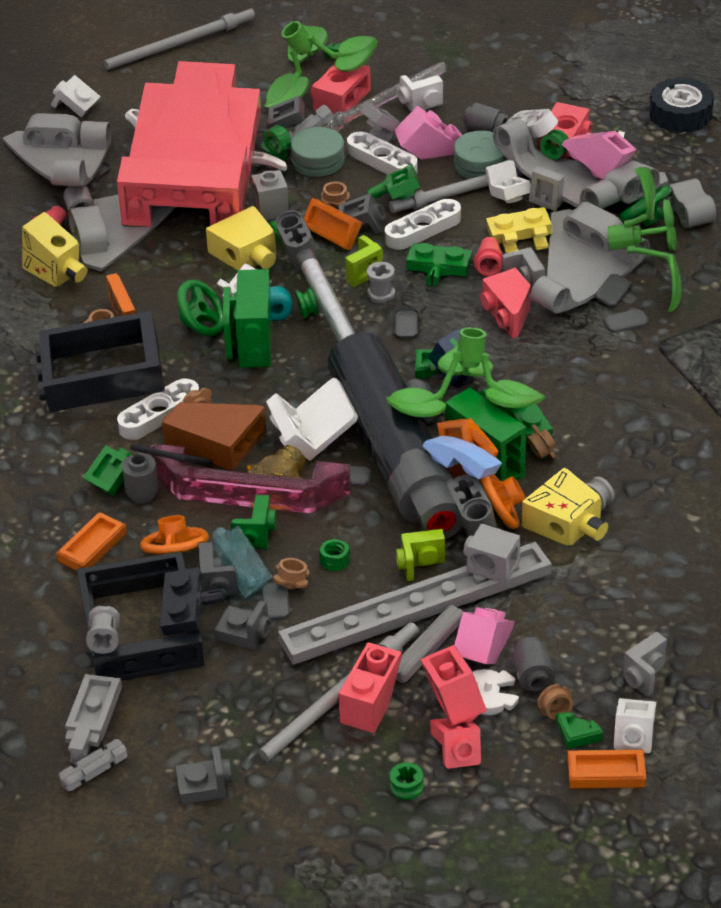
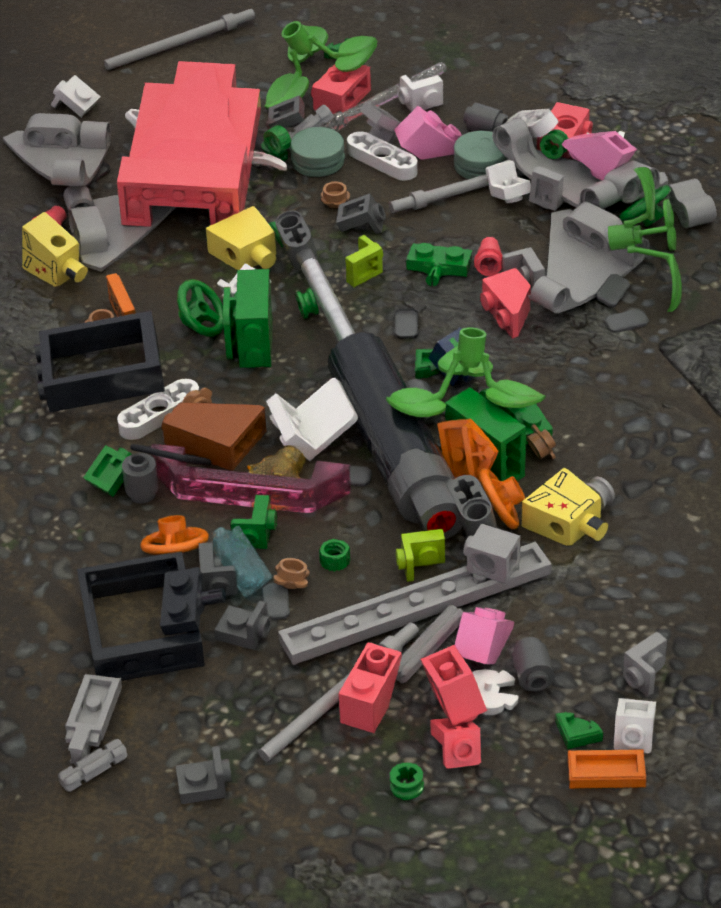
(91, 542): orange tile -> none
(103, 636): light grey bush -> none
(270, 194): light grey brick -> none
(281, 303): teal piece -> none
(332, 224): orange tile -> none
(381, 282): light grey bush -> none
(397, 184): green plate -> none
(440, 216): white beam -> none
(453, 451): light blue slope -> none
(521, 225): light yellow plate -> none
(555, 700): medium nougat plate -> none
(681, 105): black wheel -> none

